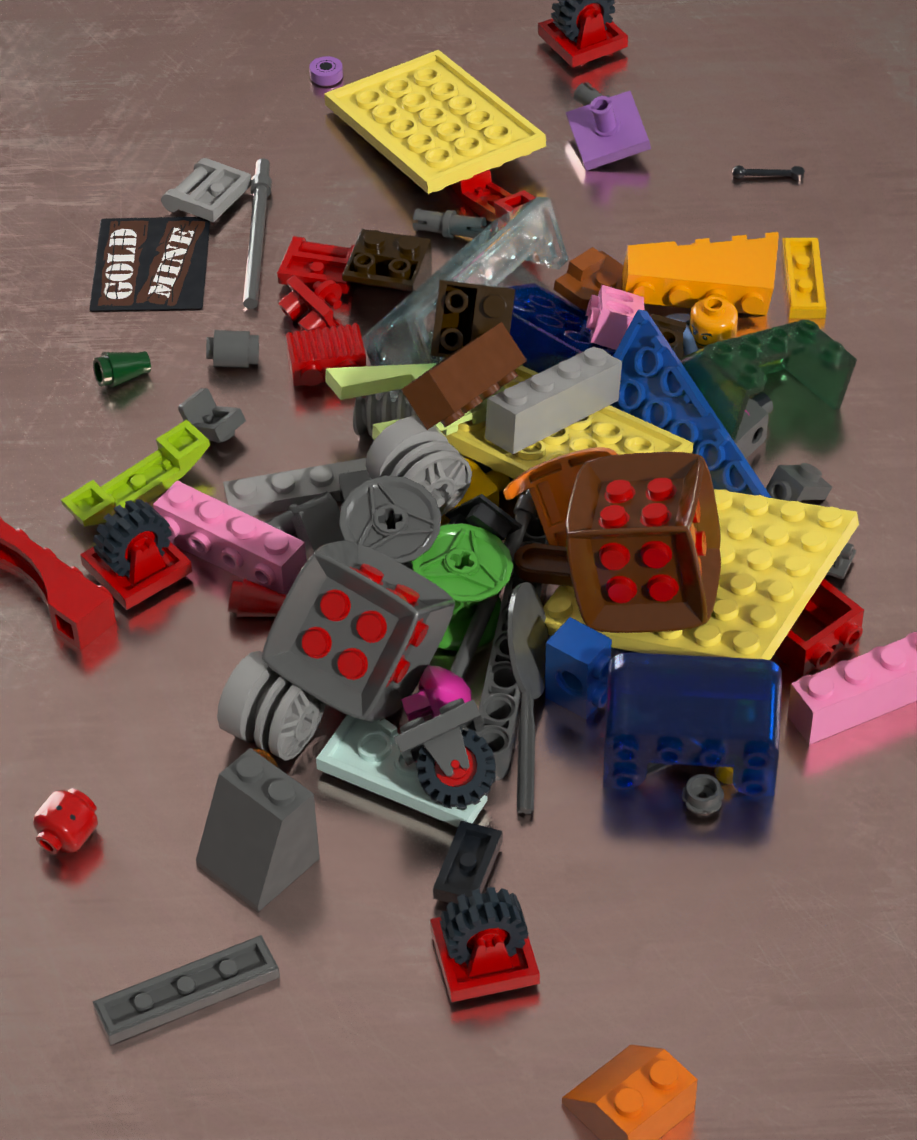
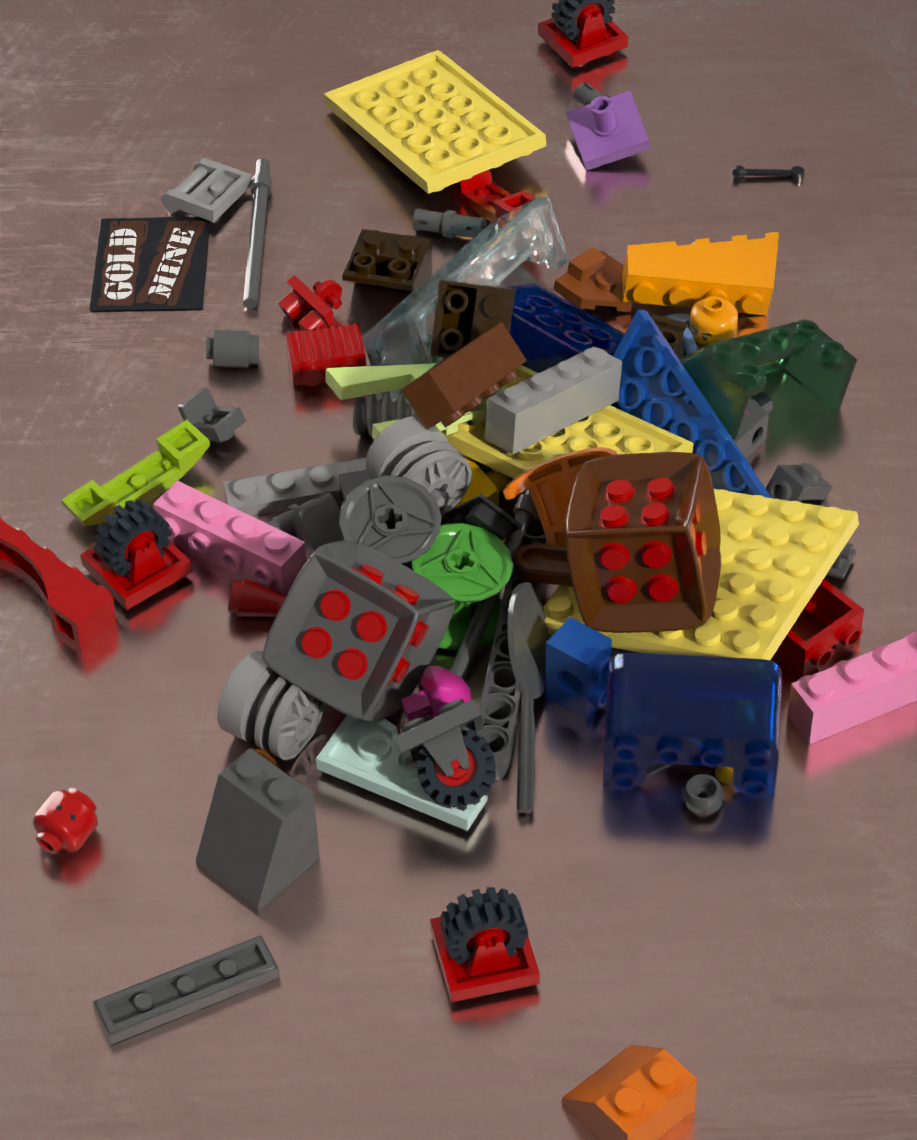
(119, 367): dark green cone -> none
(314, 263): red plate -> none
(326, 70): medium lavender tile -> none
(467, 862): black plate -> none
(611, 315): bright pink brick -> none
(803, 278): yellow tile -> none

